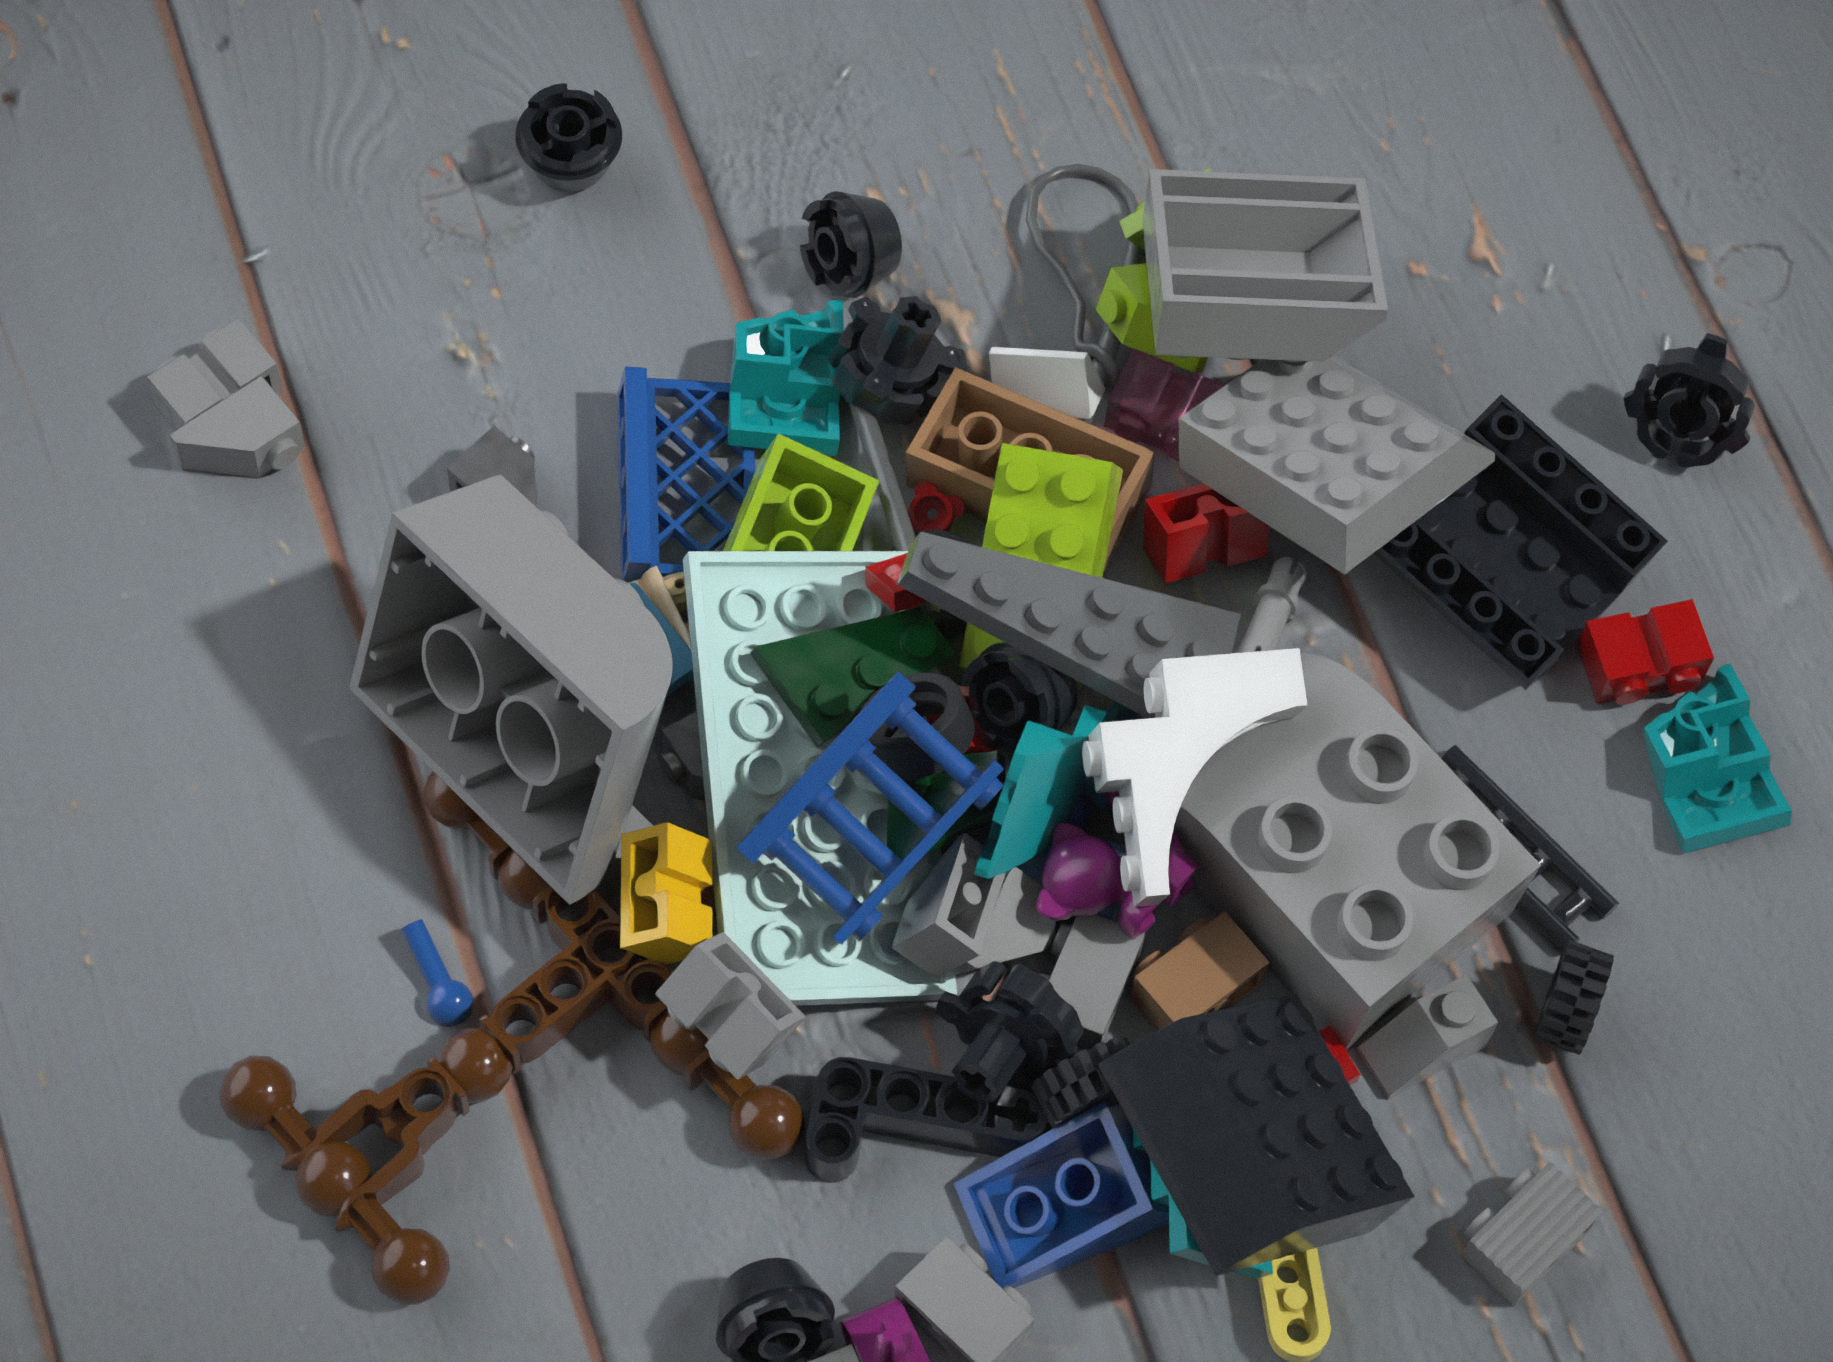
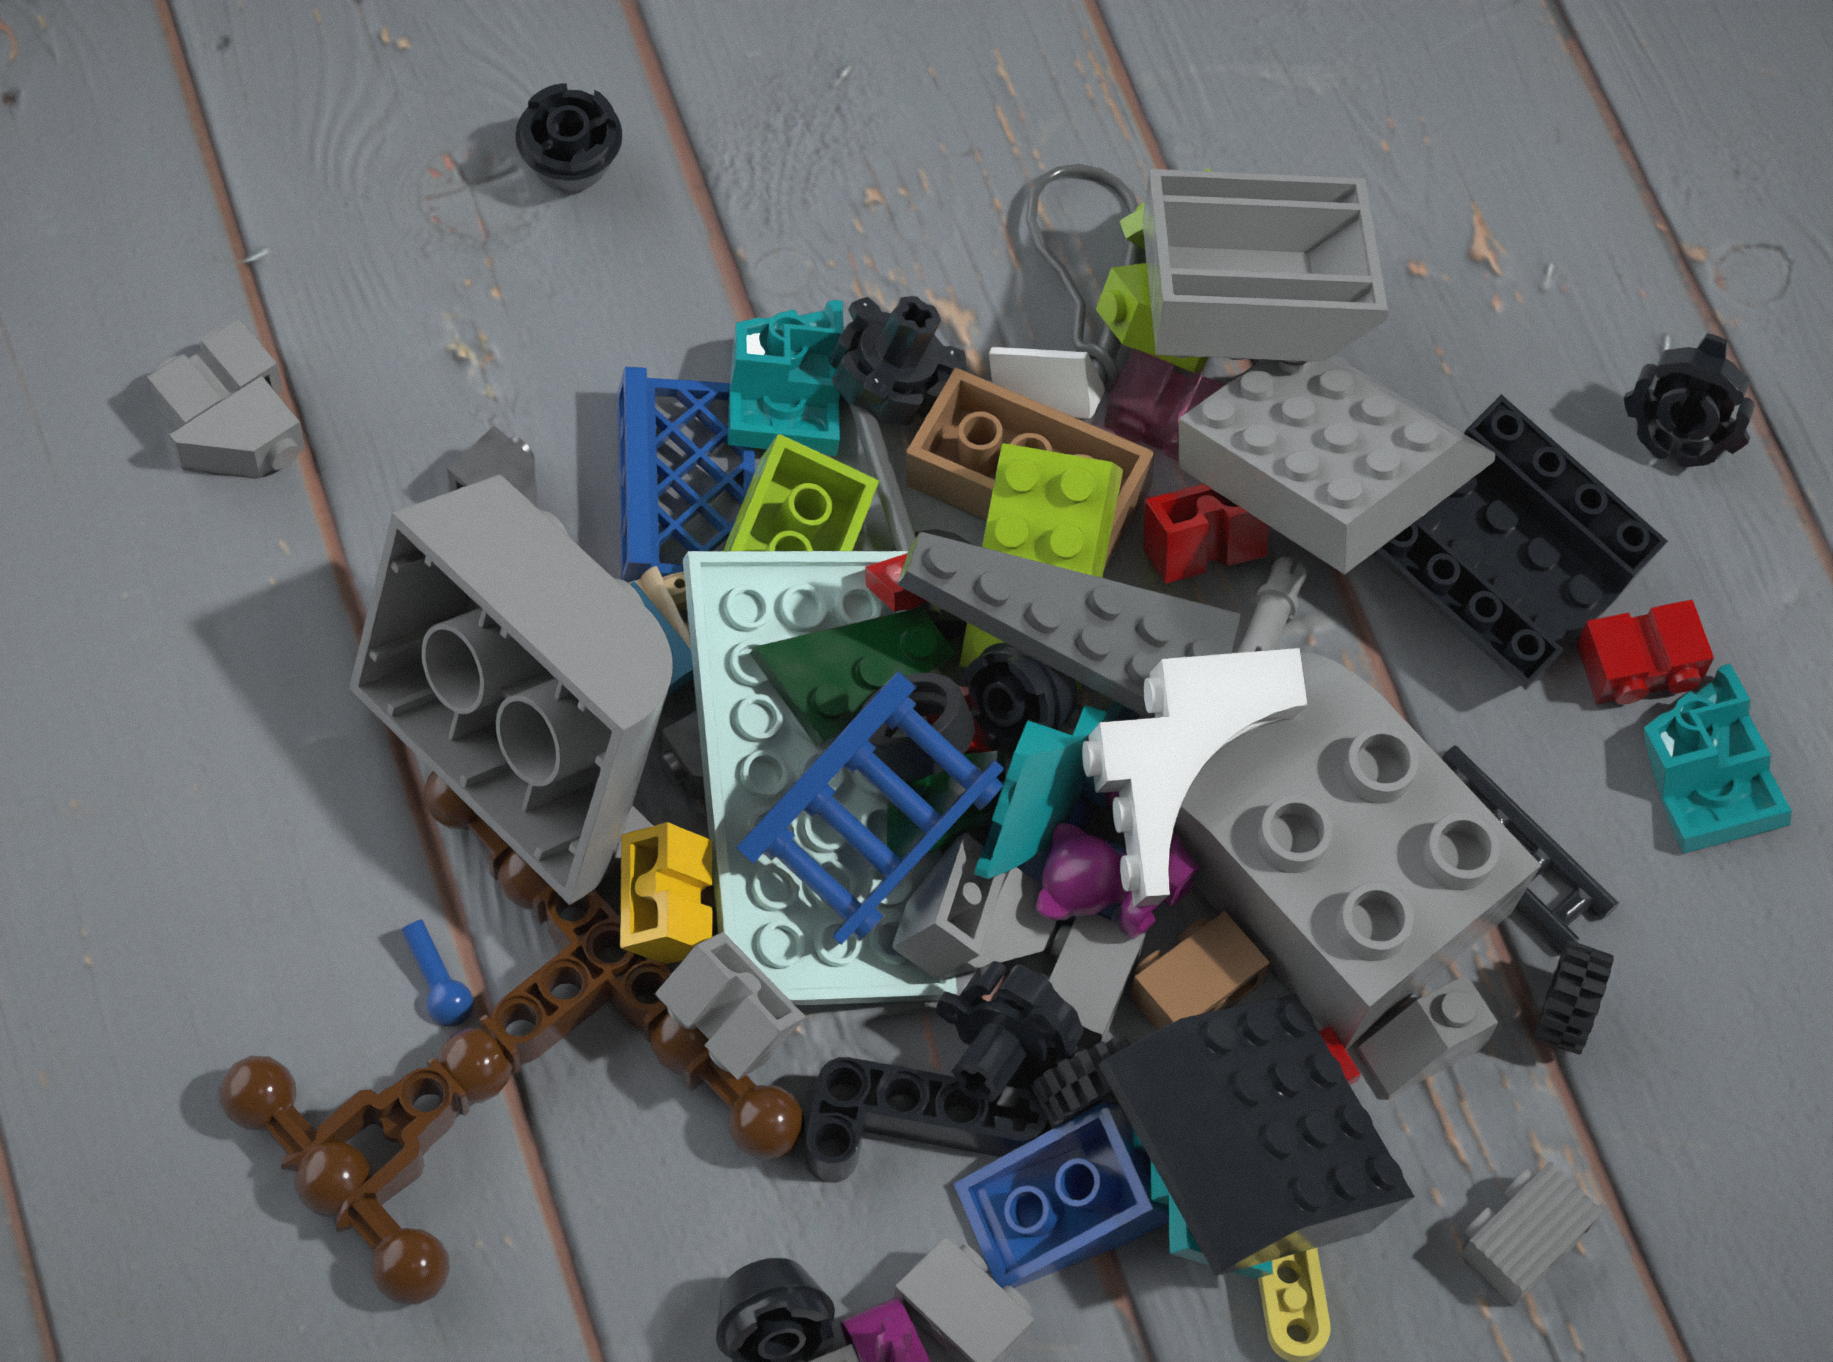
(850, 243): black cone -> none
(929, 498): red plate -> none

